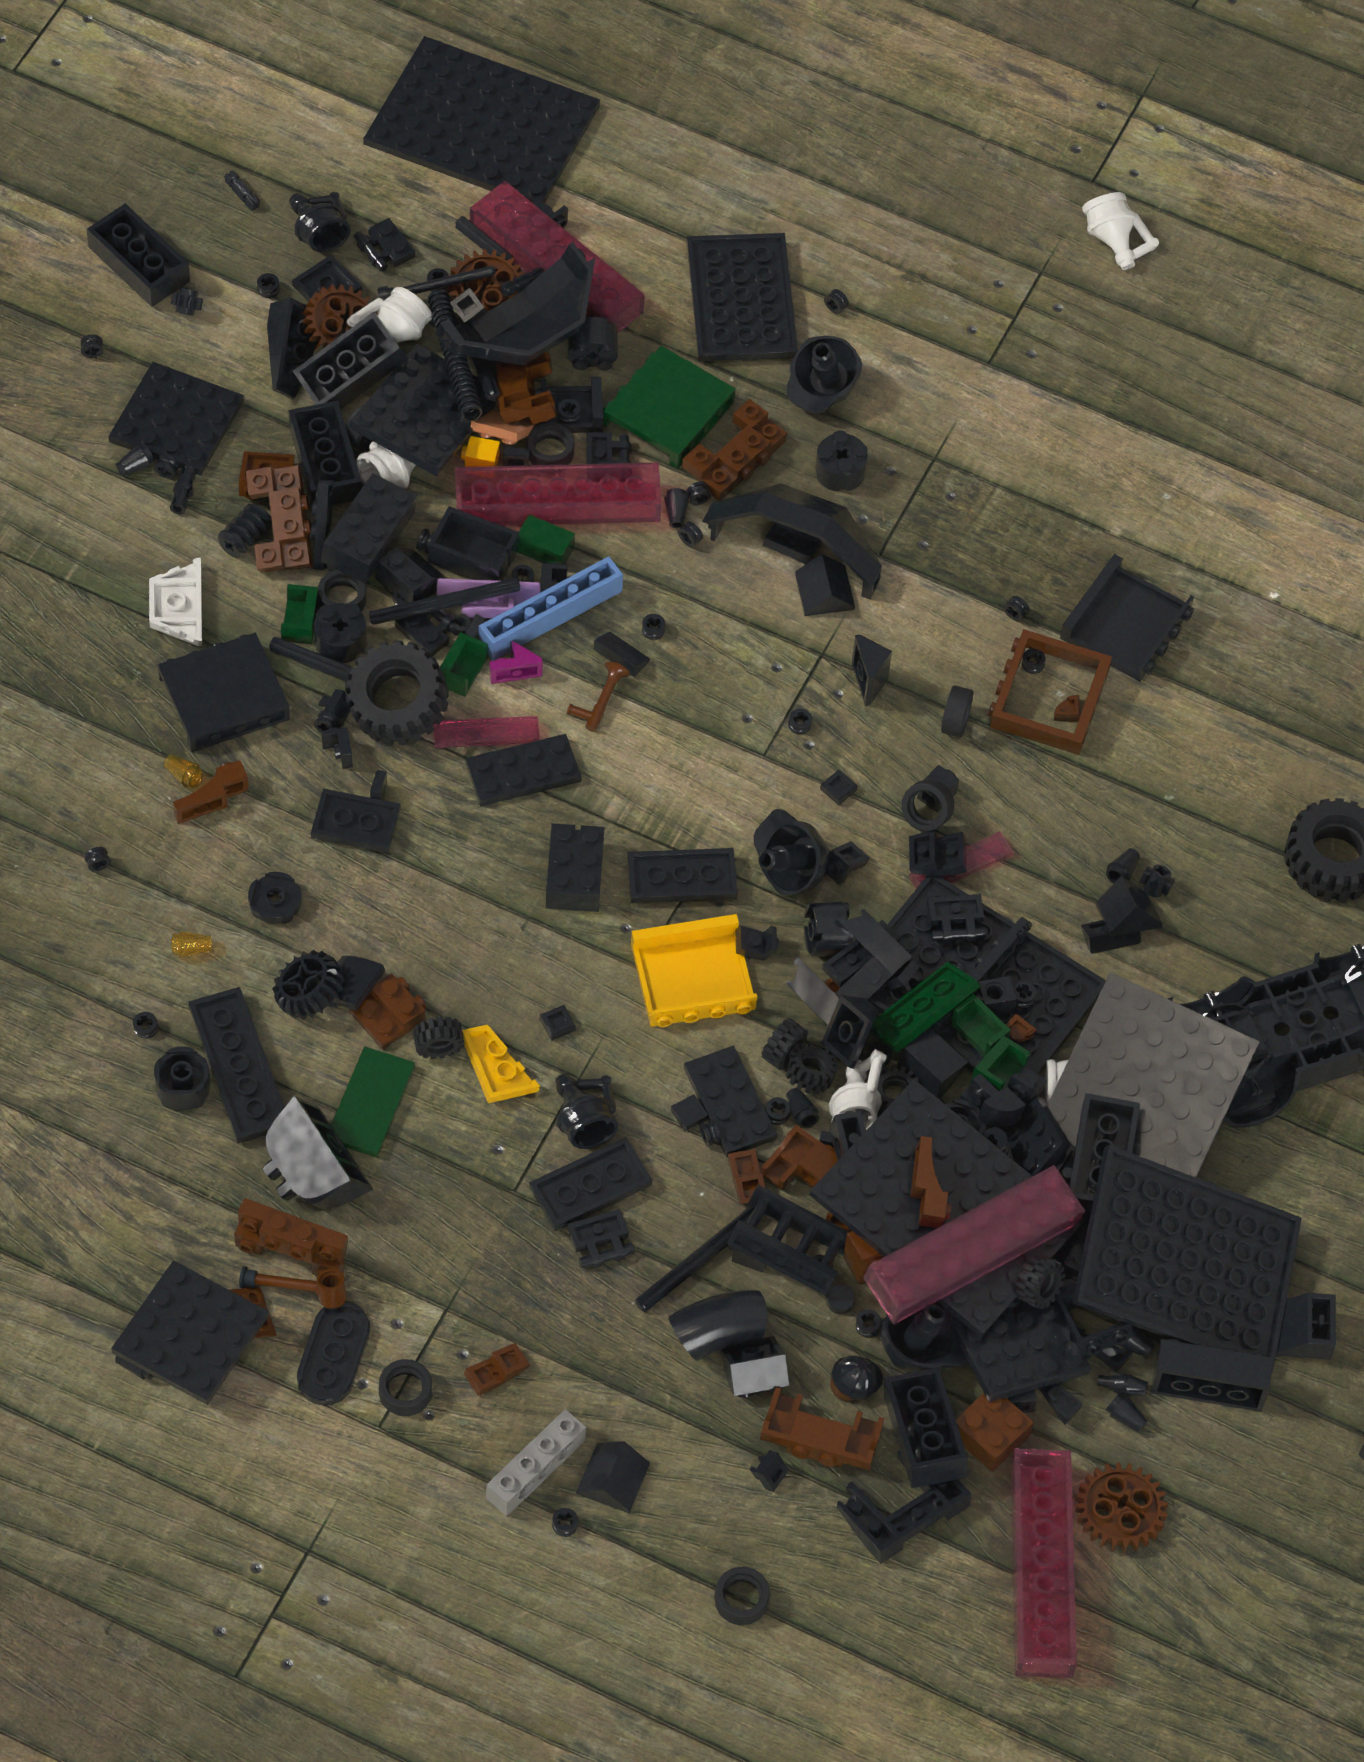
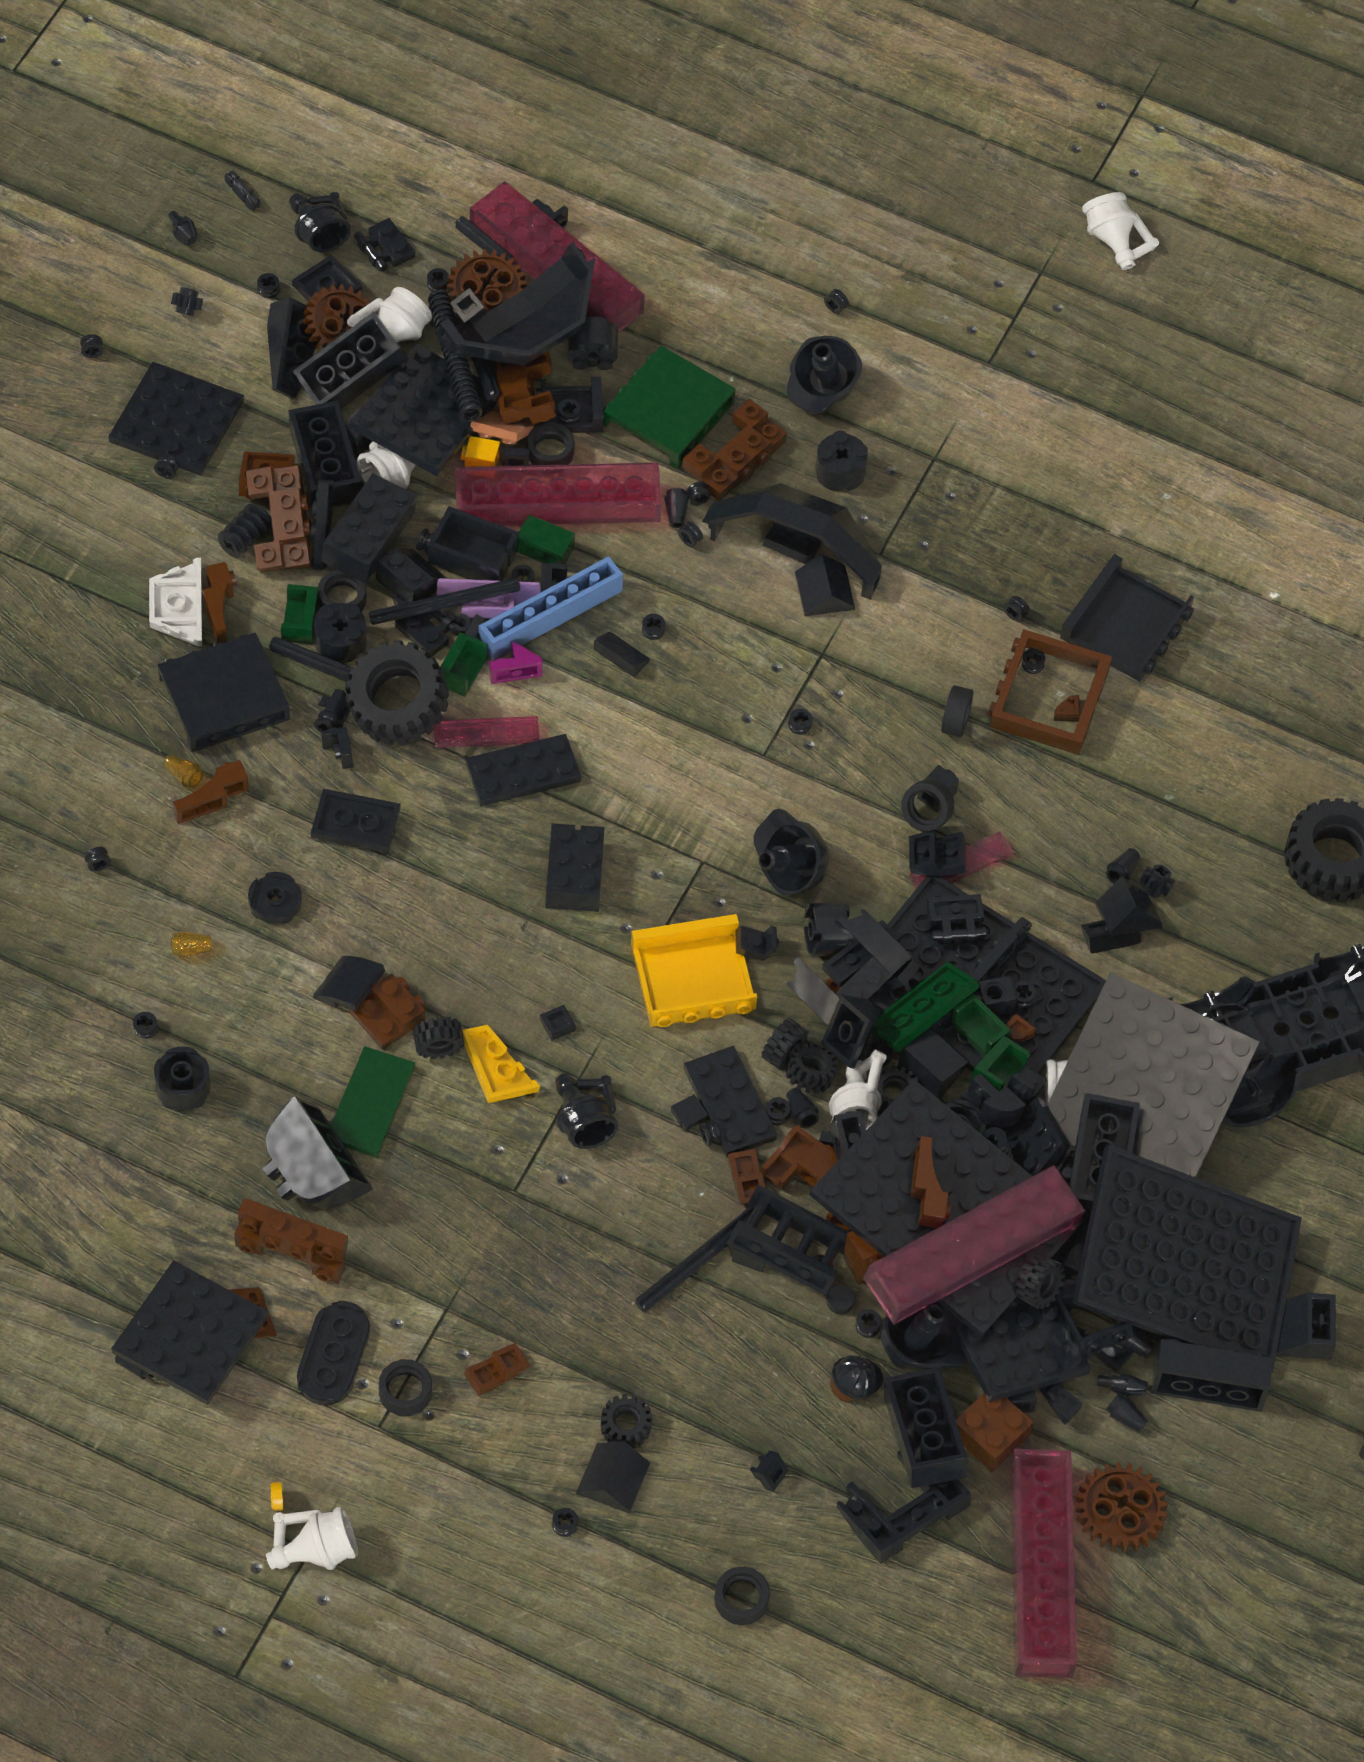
(135, 460): black cone -> none
(138, 255): black brick -> none
(183, 228): none -> black piece
(183, 489): black pin -> none
(215, 597): none -> reddish brown slope
(237, 1062): black plate -> none
(276, 1496): none -> yellow tile
(308, 984): black gear -> none
(322, 1541): none -> white piece
(328, 1286): reddish brown piece -> none
(379, 785): black tile -> none
(384, 292): black piece -> none
(481, 121): black plate -> none
(520, 282): black axle -> none
(535, 1462): light grey brick -> none
(590, 1183): black plate -> none
(597, 1231): black plate -> none
(600, 448): black plate -> none
(615, 673): reddish brown piece -> none
(626, 1406): none -> black tyre
(682, 875): black plate -> none
(721, 1322): black brick -> none
(741, 297): black plate -> none
(755, 1367): slope -> none
(820, 1437): reddish brown bracket -> none
(838, 787): black tile -> none
(845, 860): black bracket -> none
(870, 667): black slope -> none

